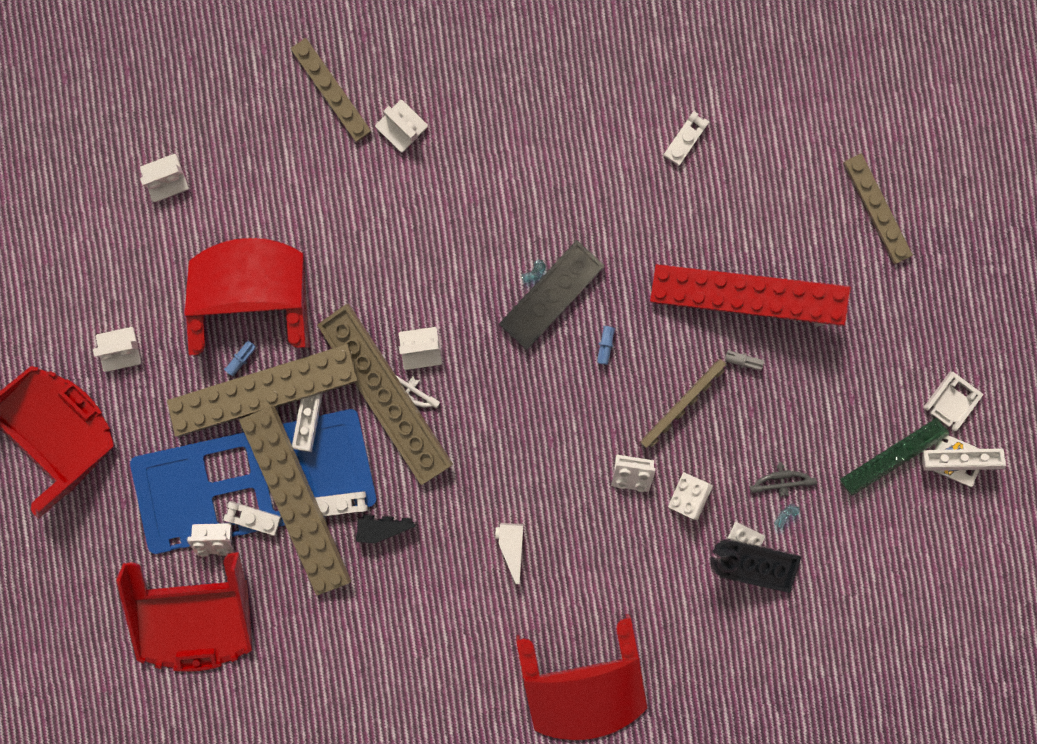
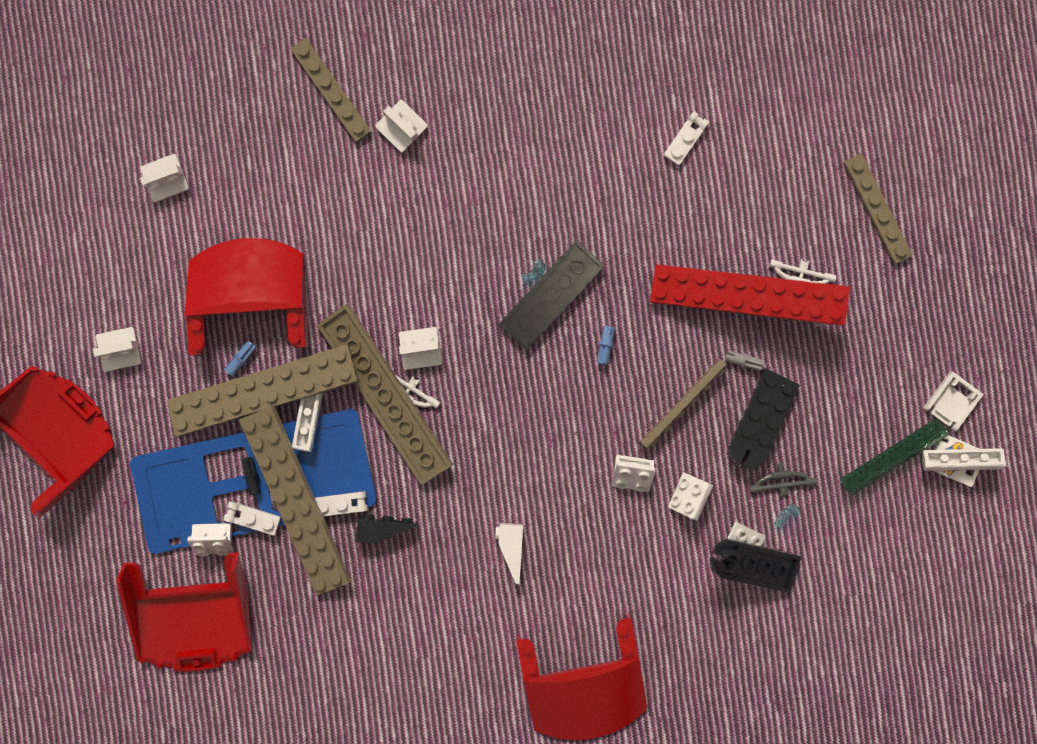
(251, 476): none -> black axle
(762, 419): none -> black plate
(777, 265): none -> white piece

